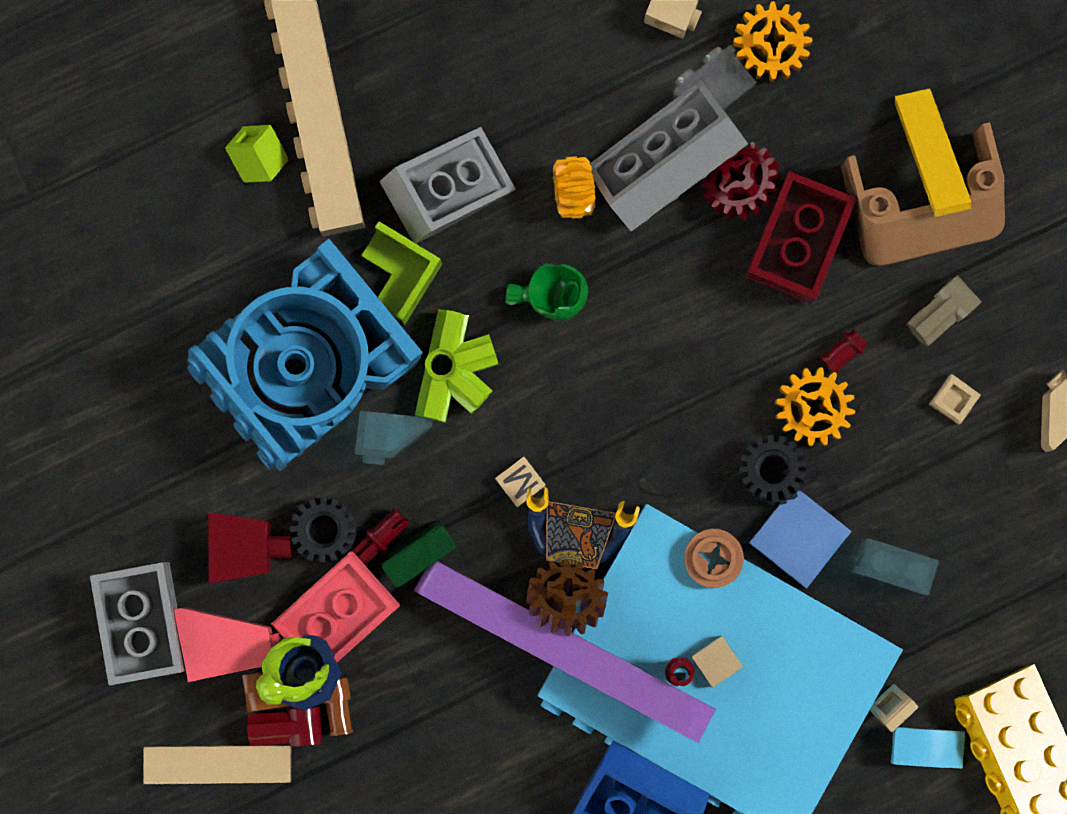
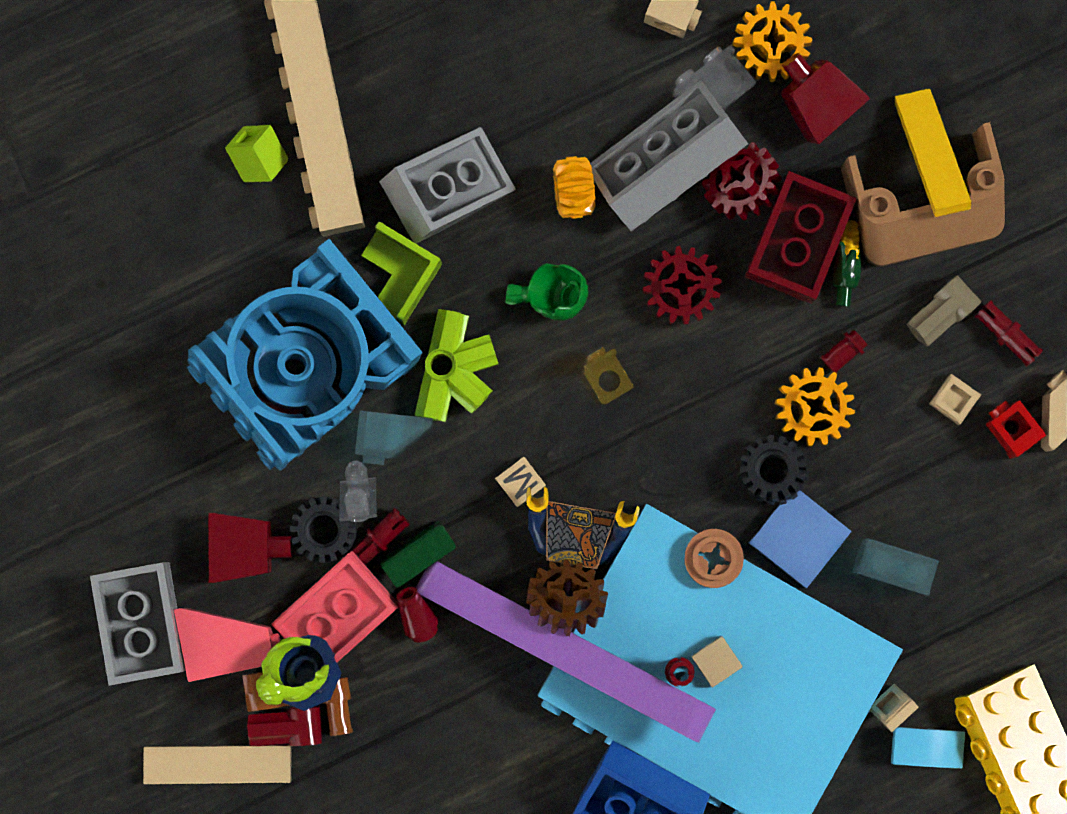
(357, 494): none -> clear hinge
(416, 616): none -> dark red cone
(605, 361): none -> clear yellow bracket
(683, 302): none -> dark red gear
(819, 97): none -> dark red torso
(847, 264): none -> dark green piece
(1008, 333): none -> dark red pin
(1027, 429): none -> red brick

